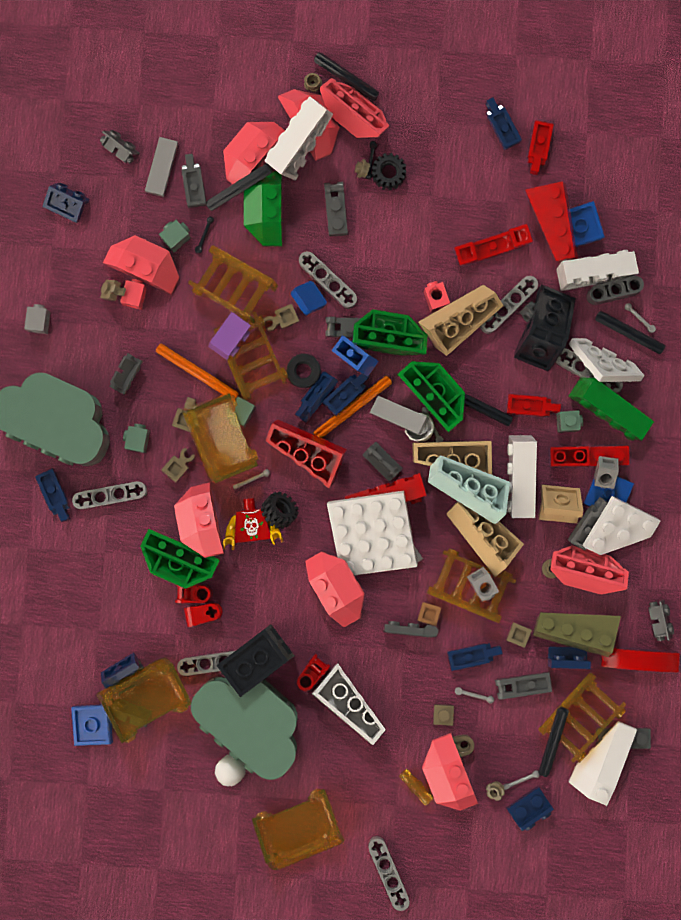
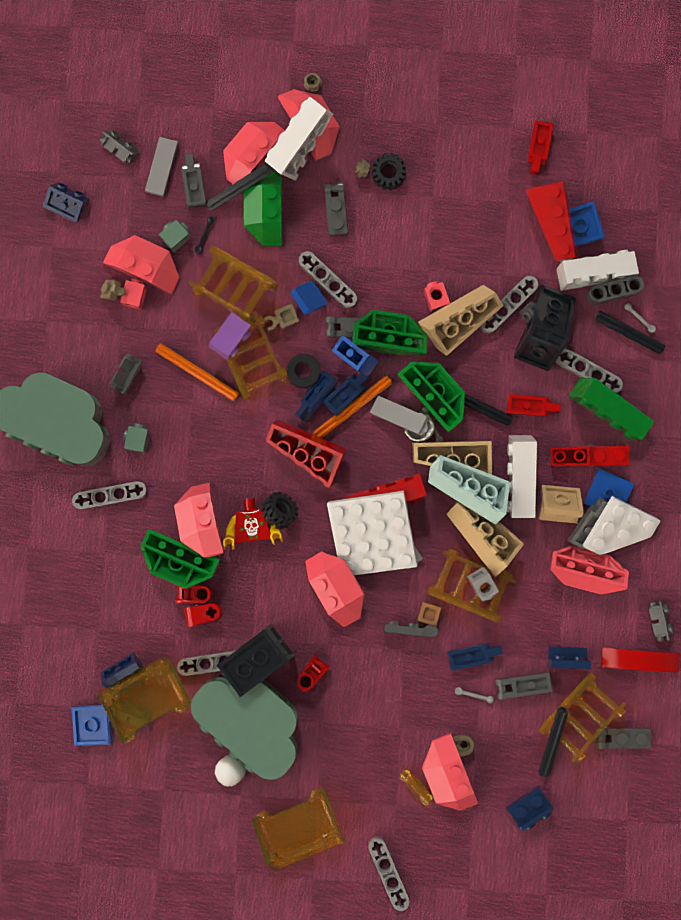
(37, 319): light grey brick -> none
(53, 494): dark blue hinge -> none
(176, 467): dark tan plate -> none
(179, 420): dark tan plate -> none
(219, 438): clear yellow windscreen -> none
(244, 411): sand green brick -> none
(266, 473): light grey hinge -> none
(346, 76): black axle -> none
(346, 702): white wedge -> none
(353, 110): coral wedge -> none
(372, 145): black hinge -> none
(382, 461): dark grey hinge -> none
(443, 714): dark tan plate -> none
(494, 245): red slope -> none
(498, 787): dark tan plate -> none
(502, 124): dark blue hinge -> none
(518, 635): dark tan plate -> none
(535, 774): light grey hinge -> none
(545, 569): dark tan plate -> none
(569, 421): sand green brick -> none
(579, 631): olive wedge -> none
(601, 768): white wedge -> none
(604, 363): white plate -> none
(606, 472): light grey brick -> none

